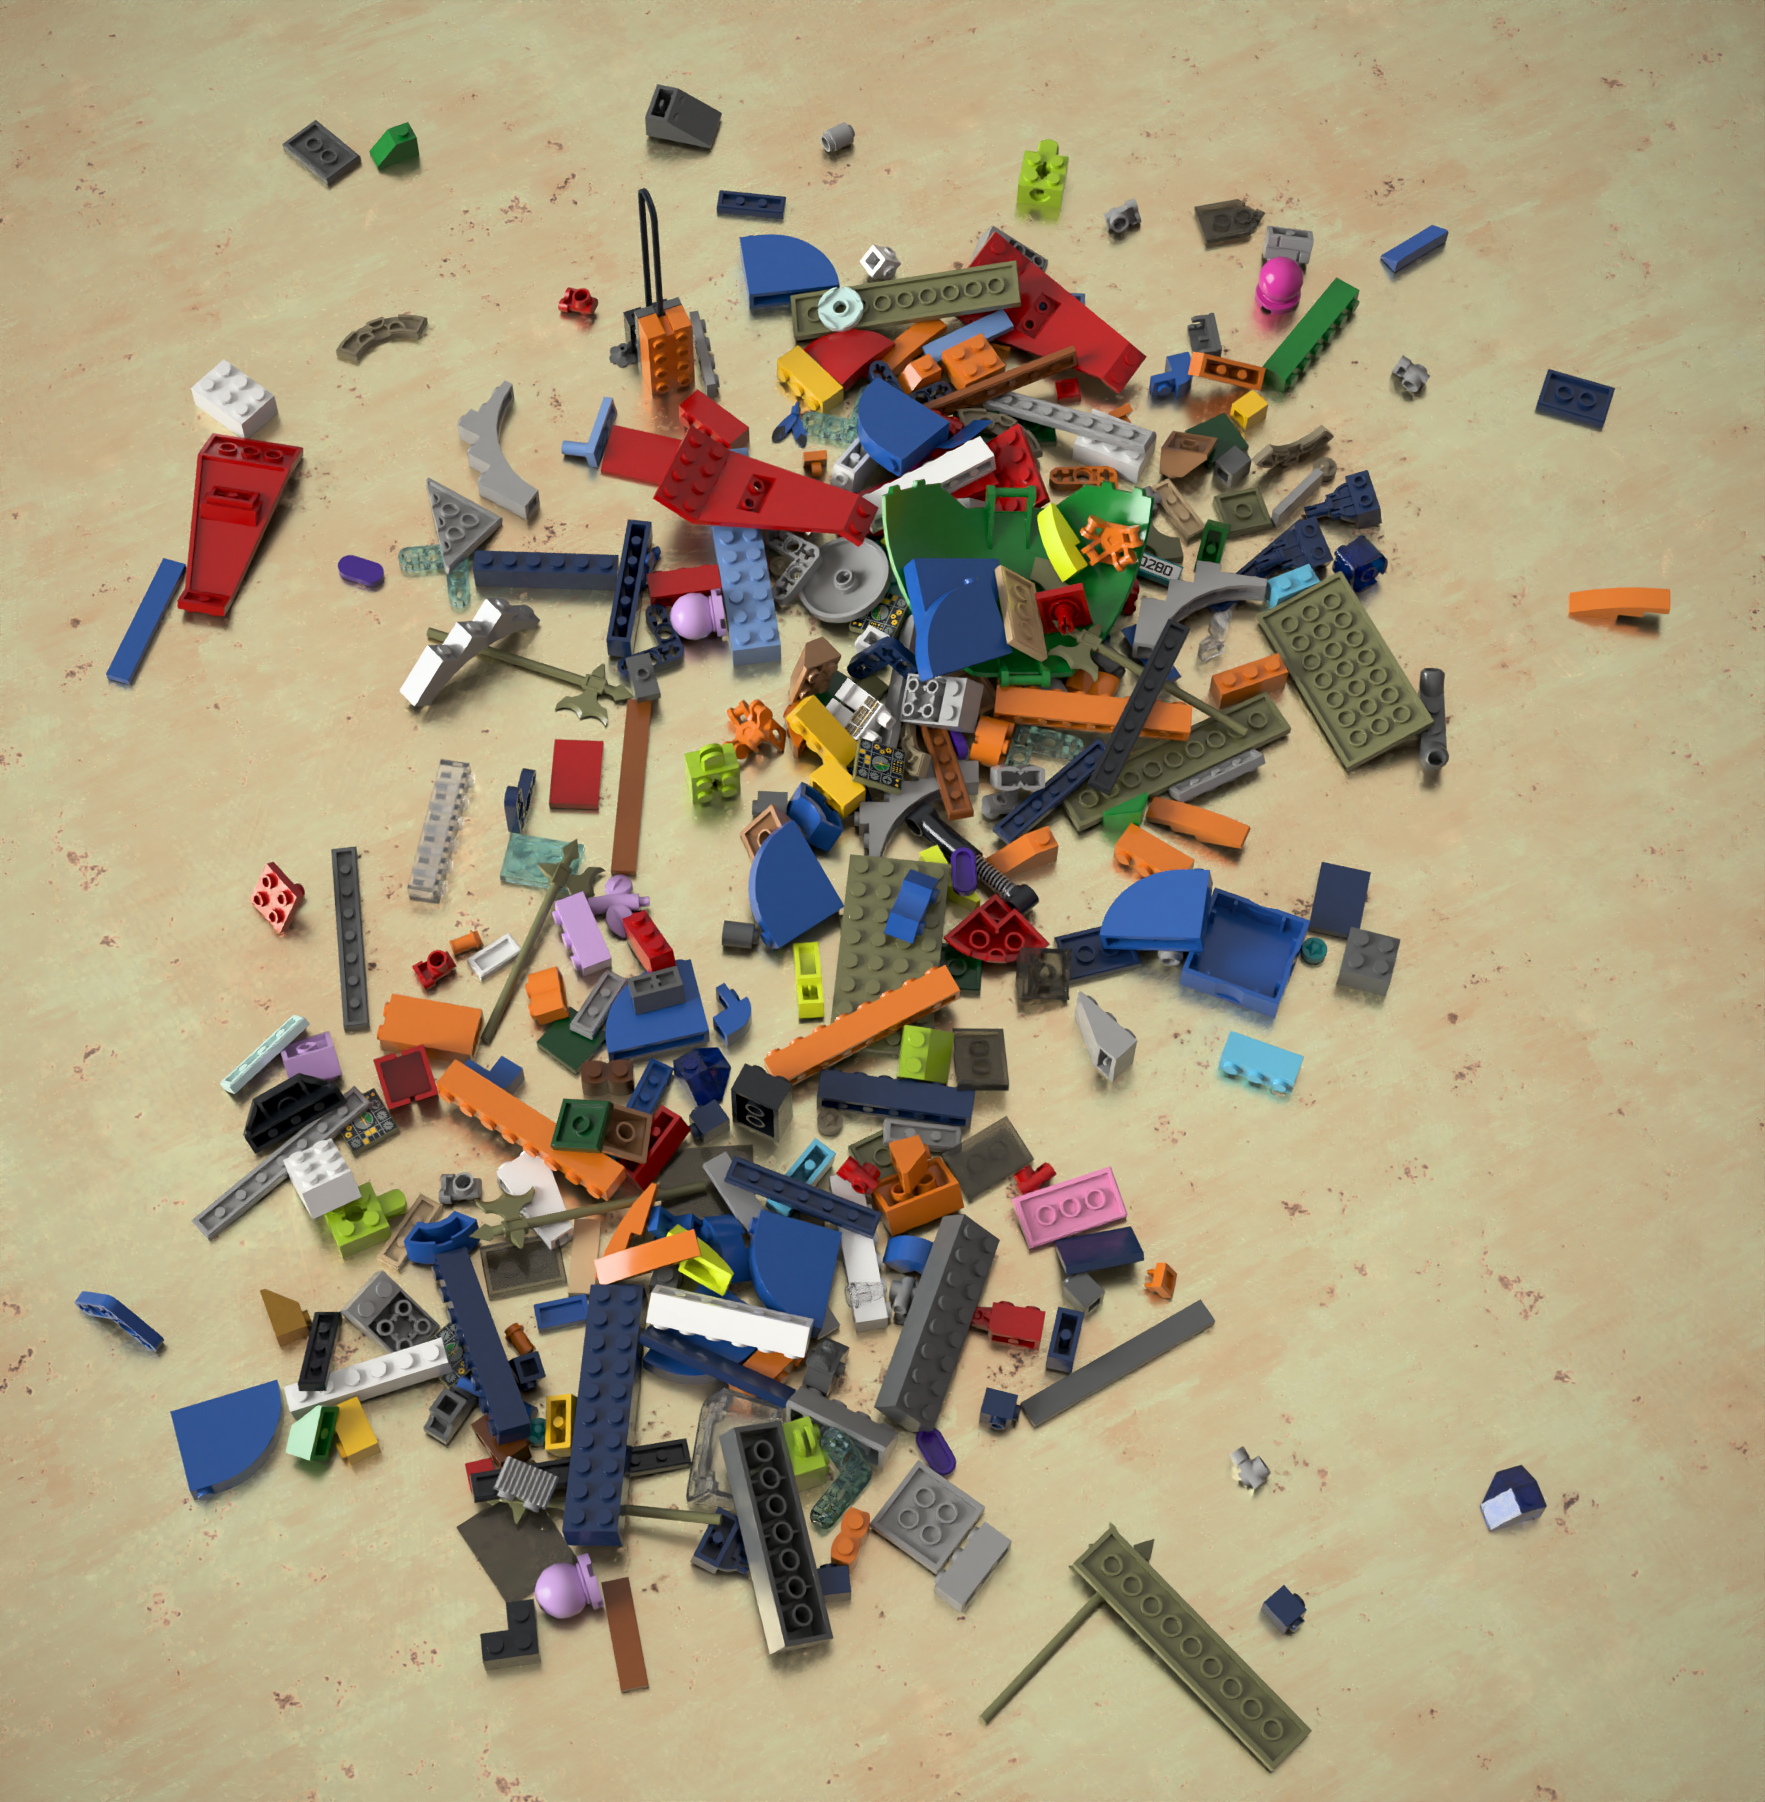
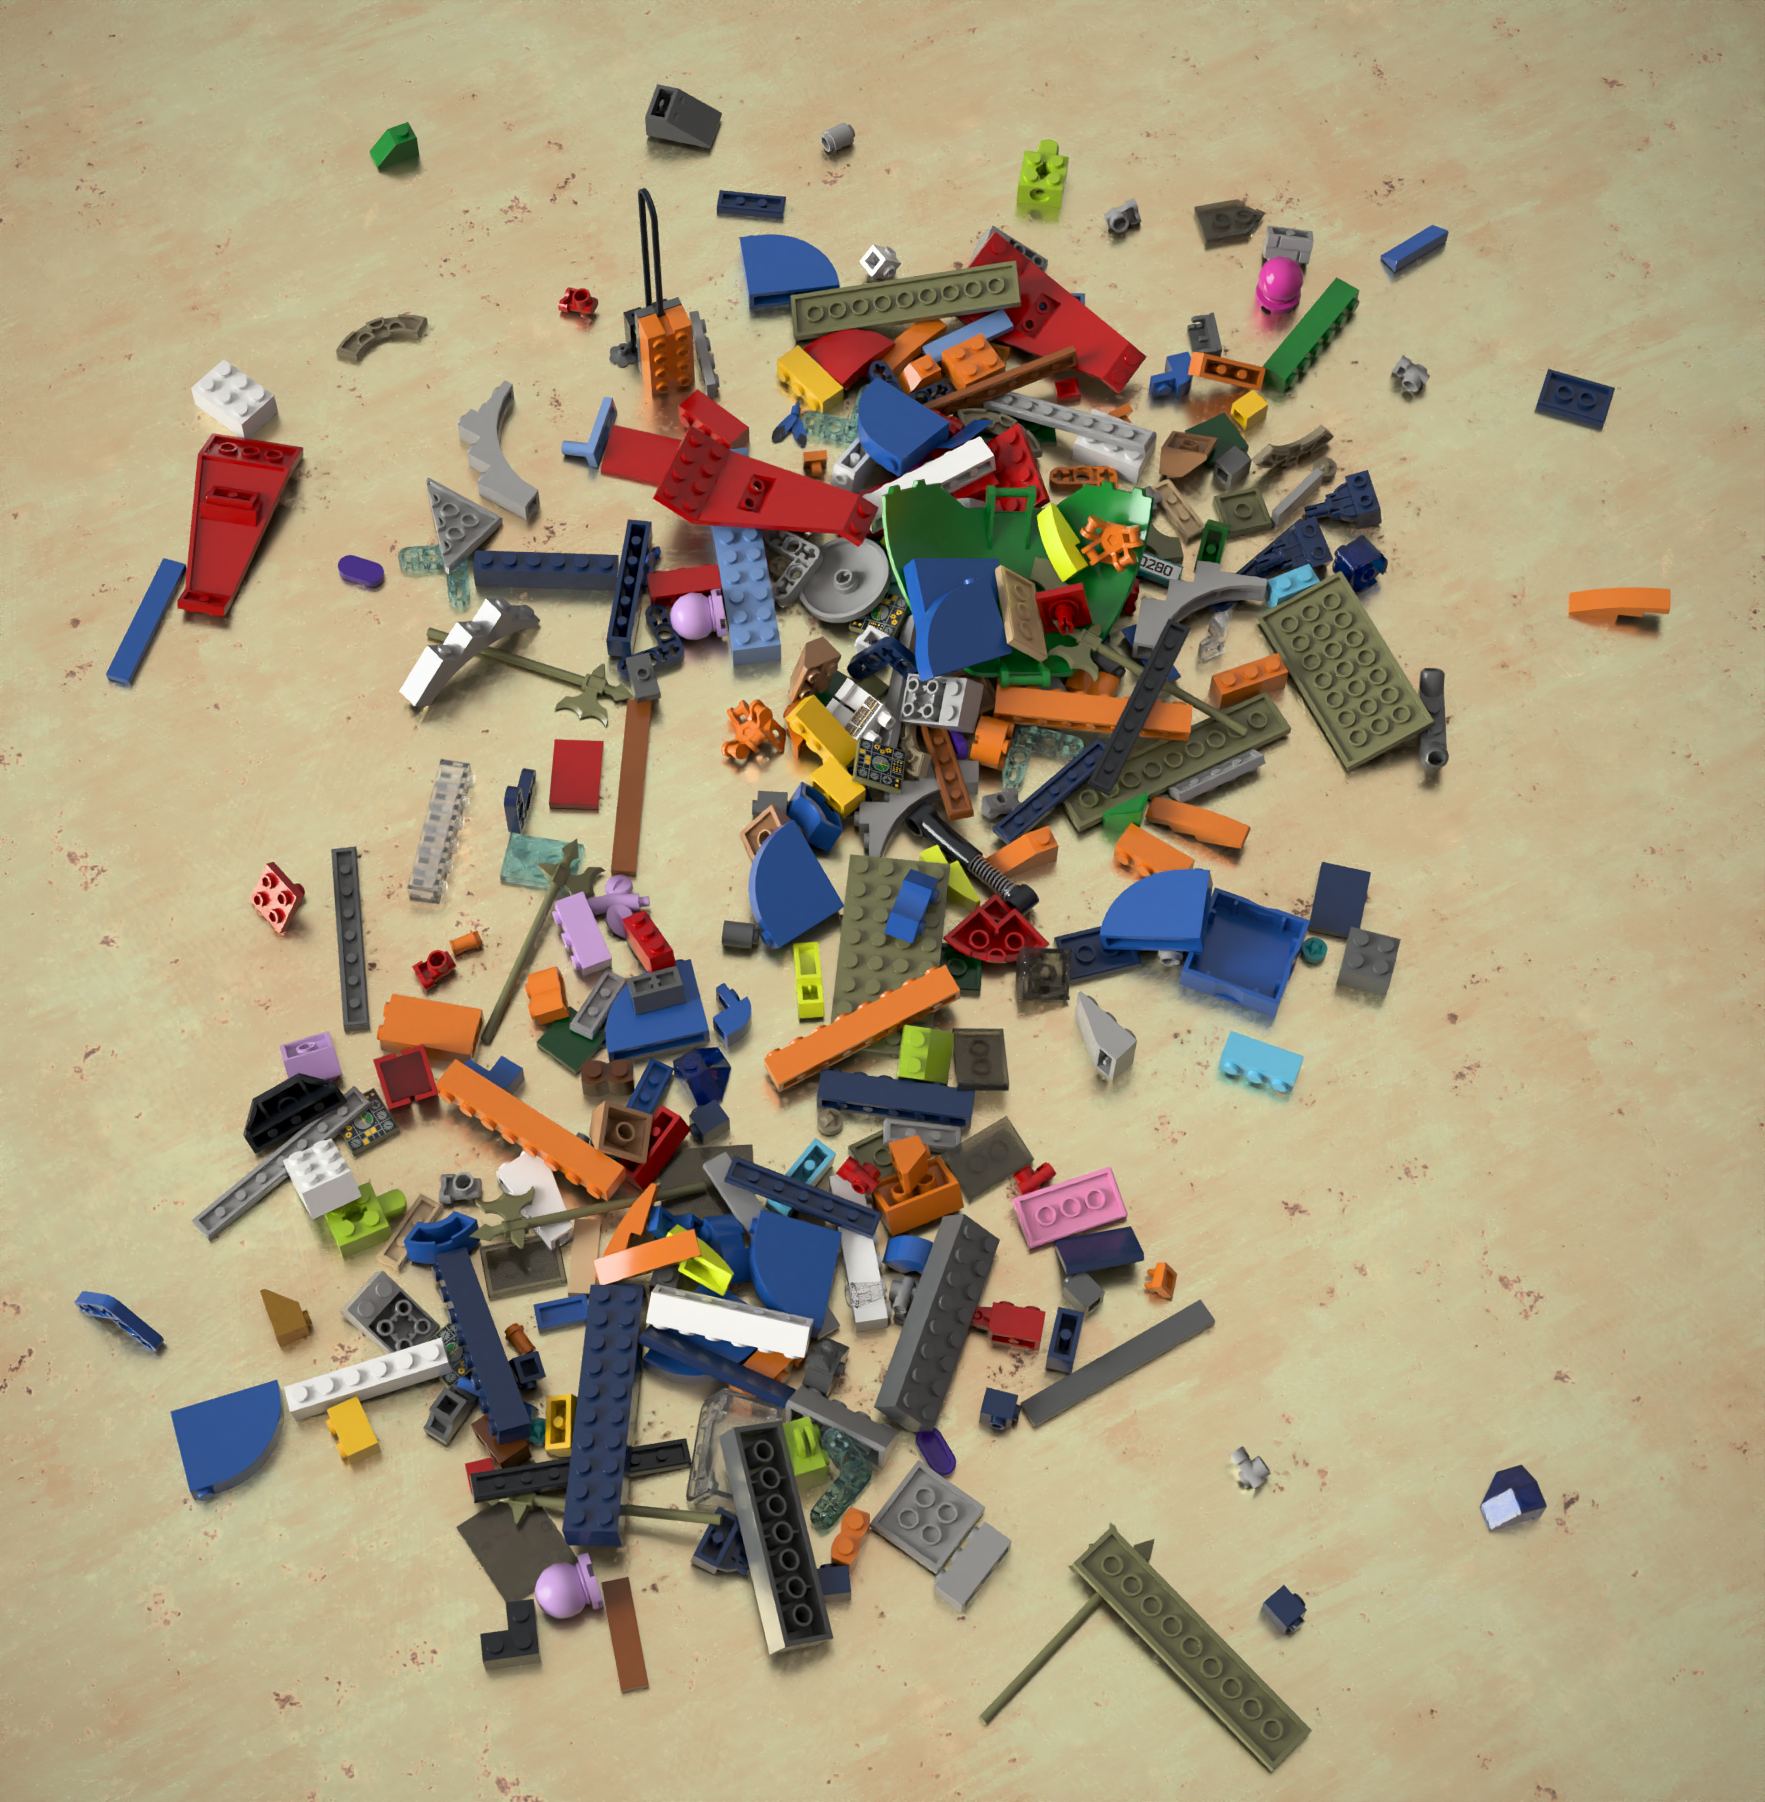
(264, 1054): light aqua tile -> none
(313, 1434): slope -> none
(320, 1351): black tile -> none
(321, 152): dark grey tile -> none
(494, 956): white tile -> none
(526, 1484): light grey brick -> none
(582, 1125): dark green tile -> none
(712, 764): lime brick -> none
(762, 1102): black brick -> none
(840, 321): light aqua tile -> none
(964, 871): dark purple tile -> none
(1022, 776): light grey brick -> none

